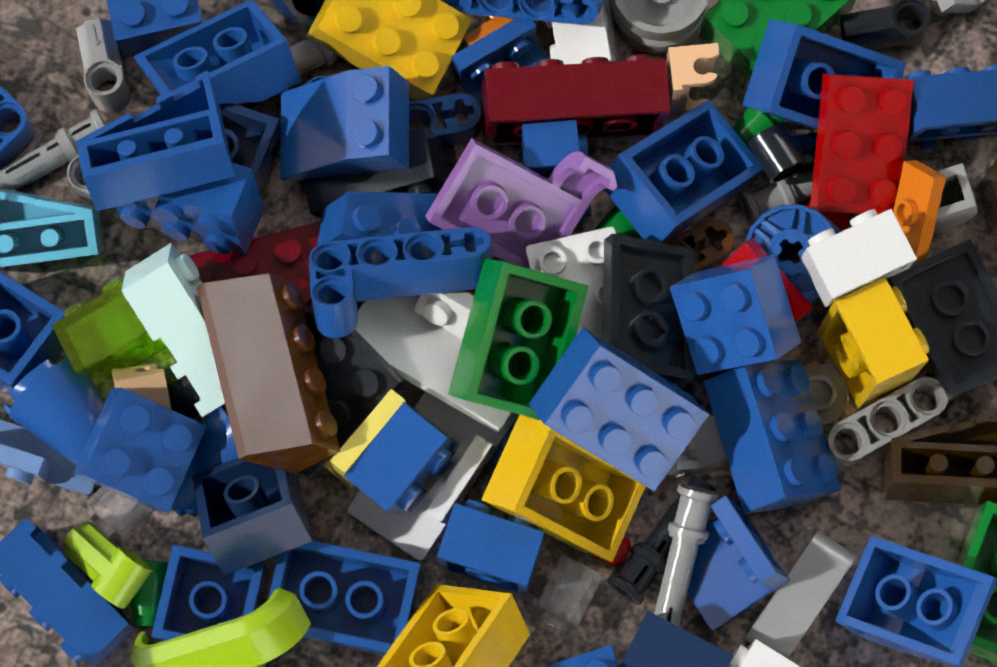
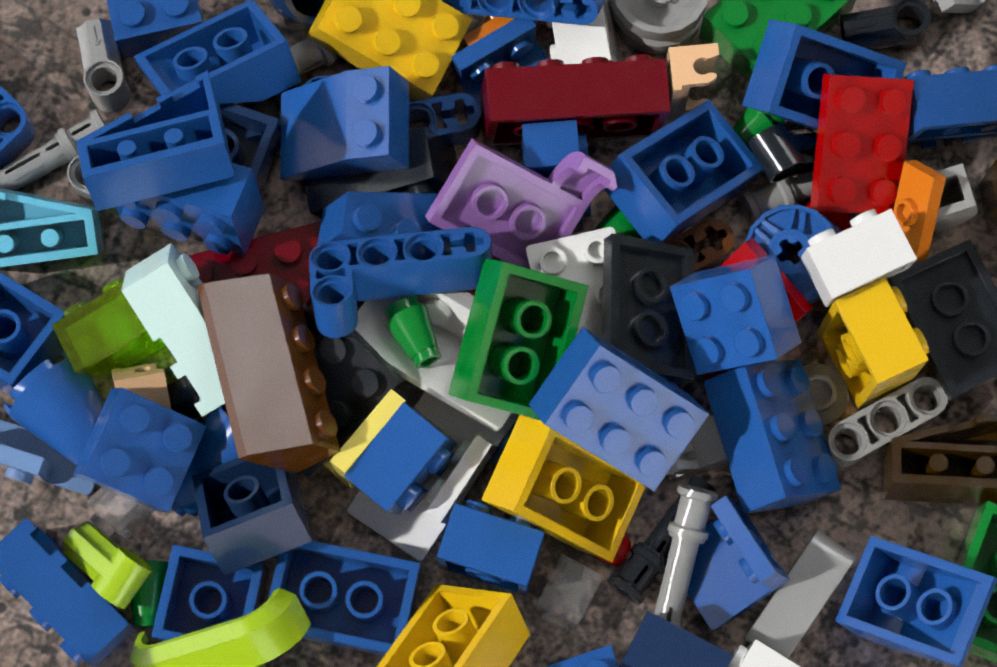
(413, 330): none -> green cone

